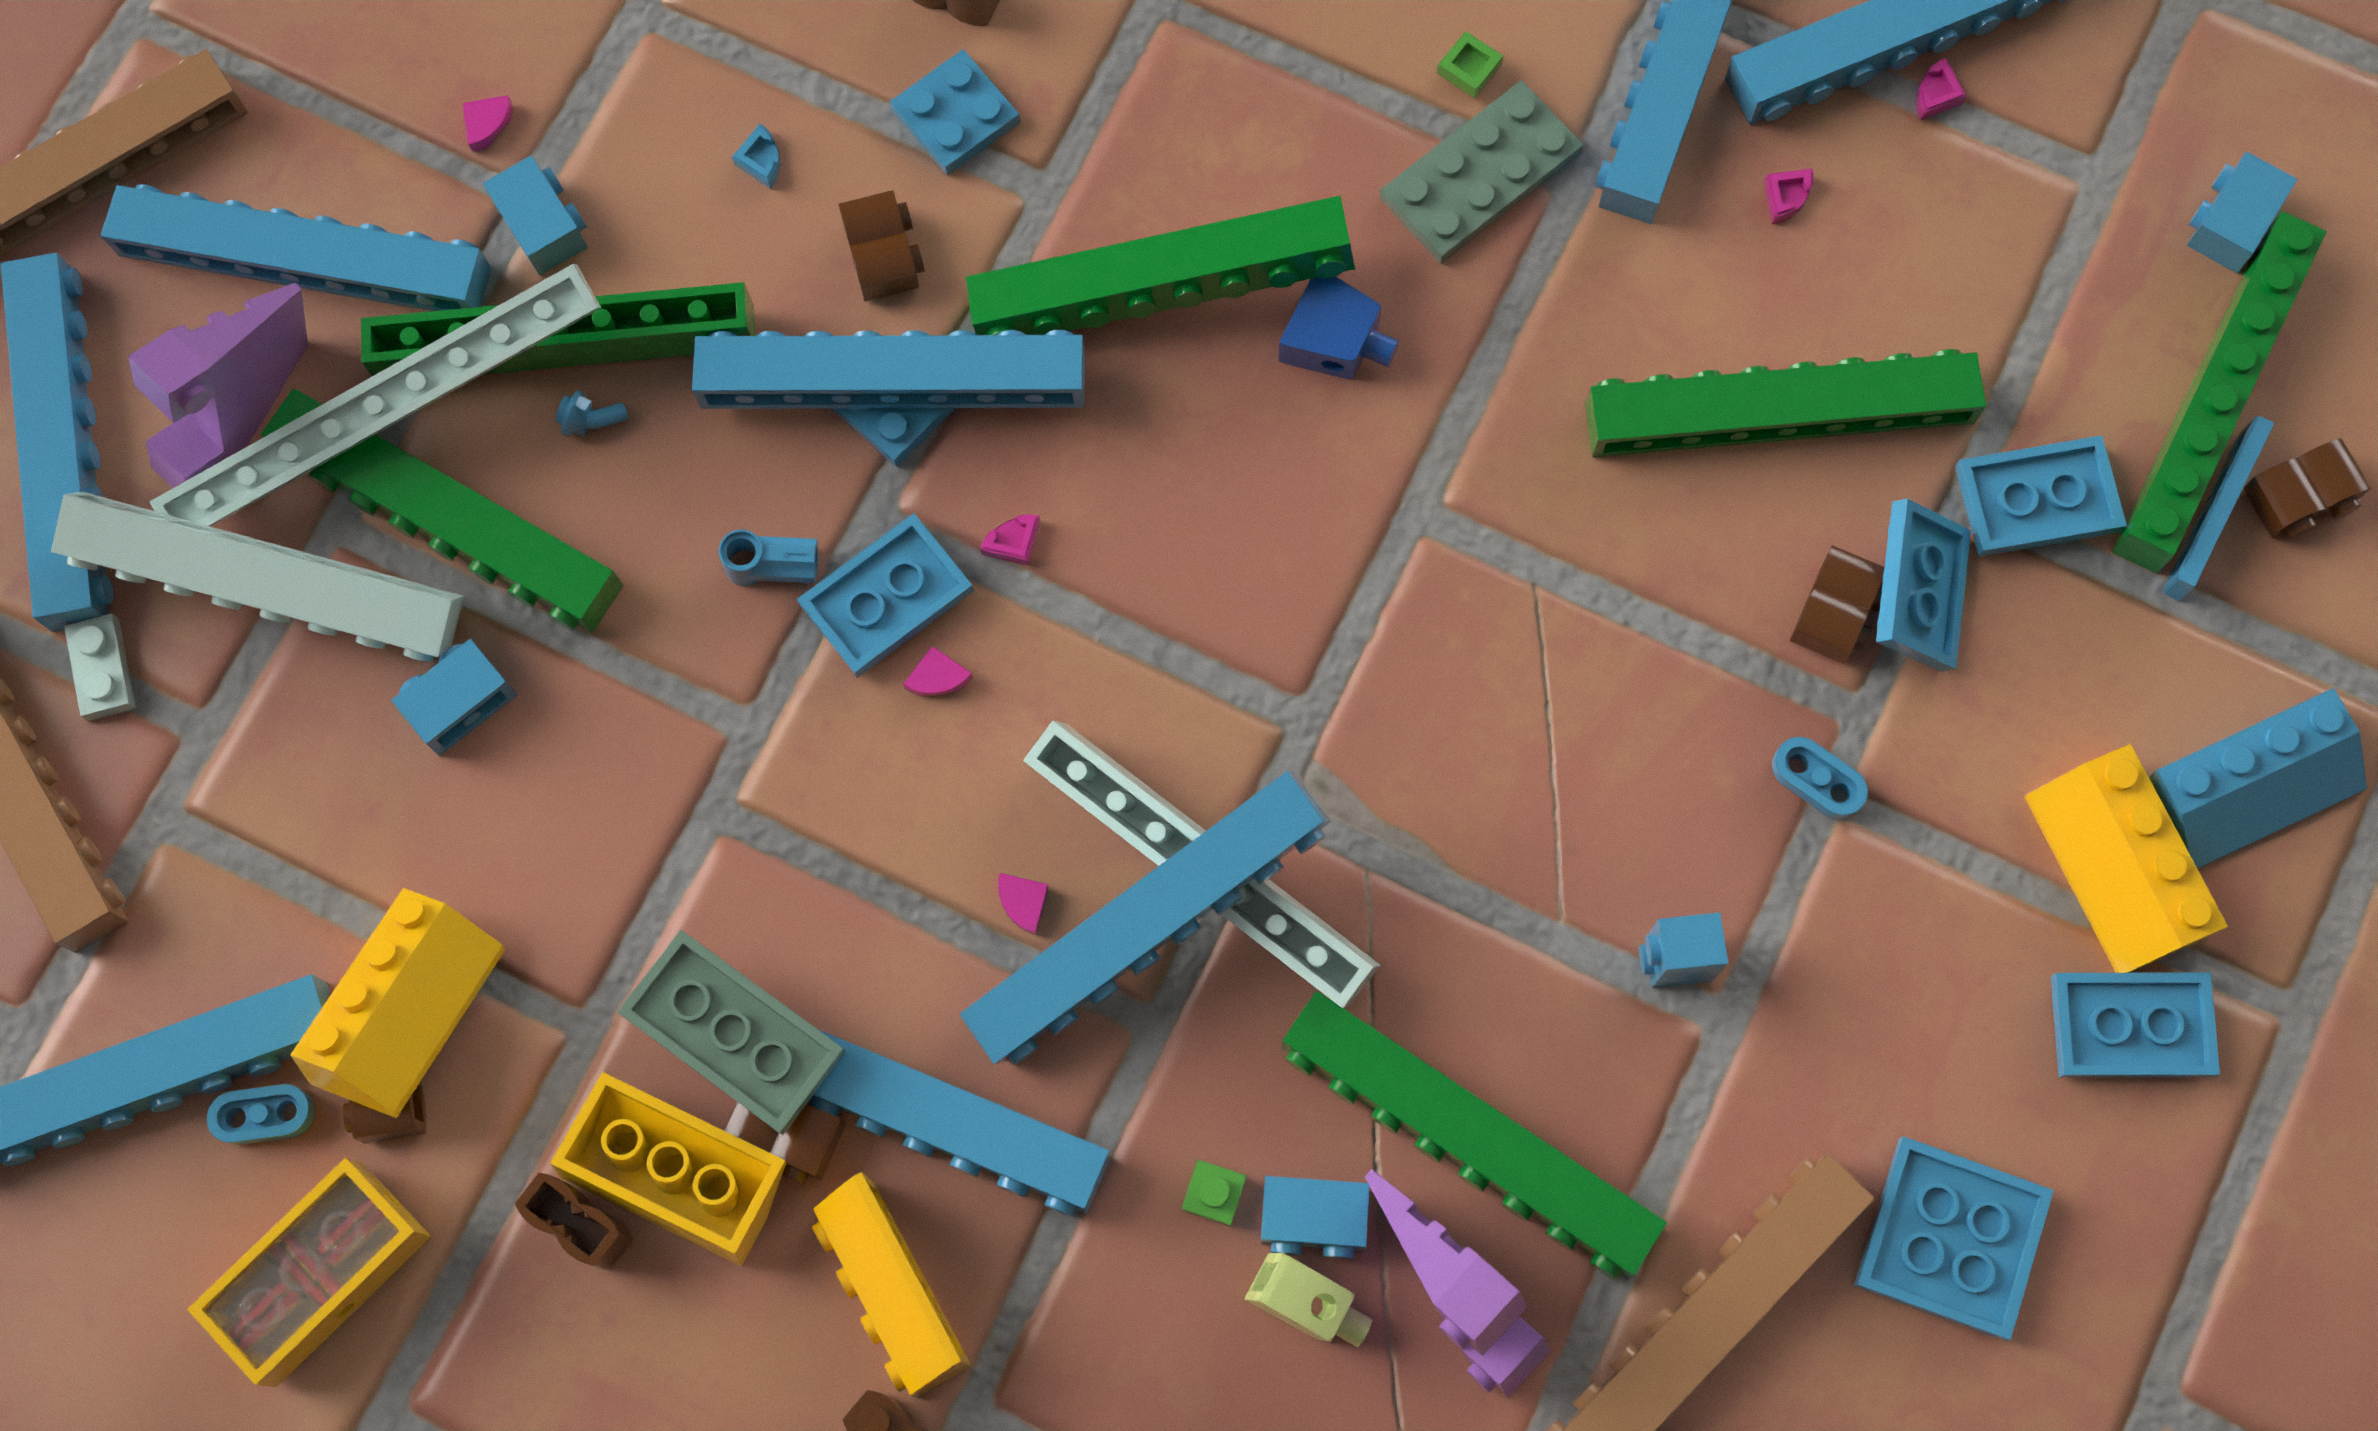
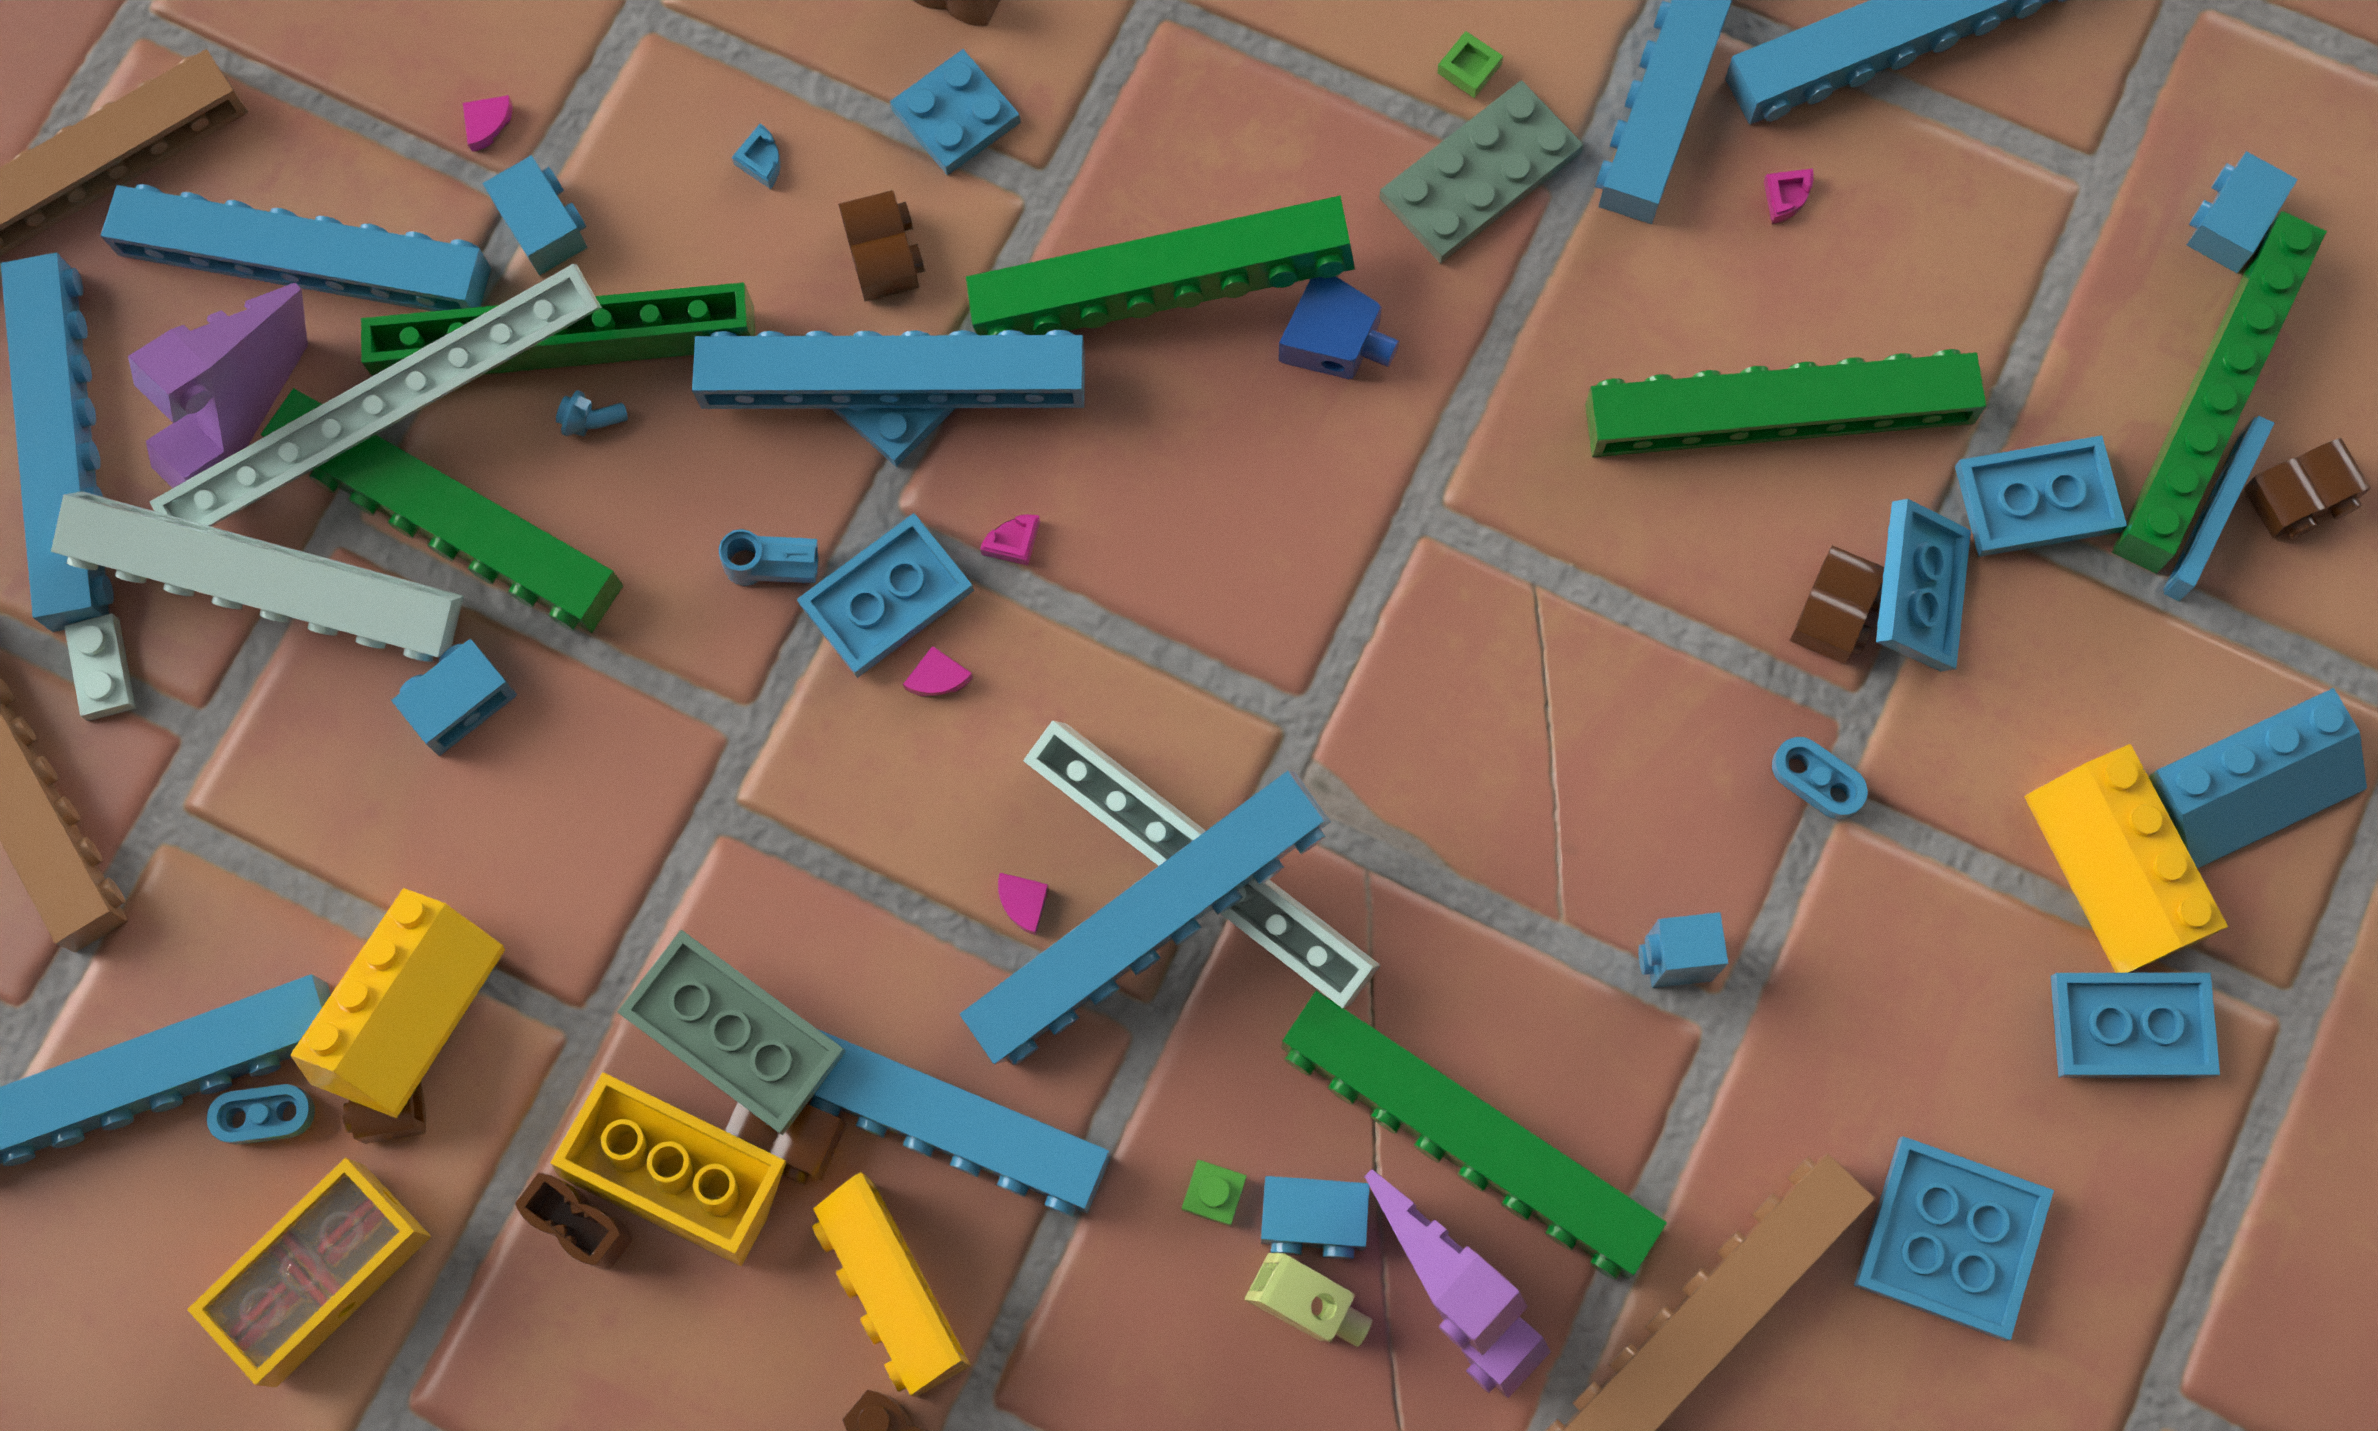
(1938, 90): dark pink tile -> none

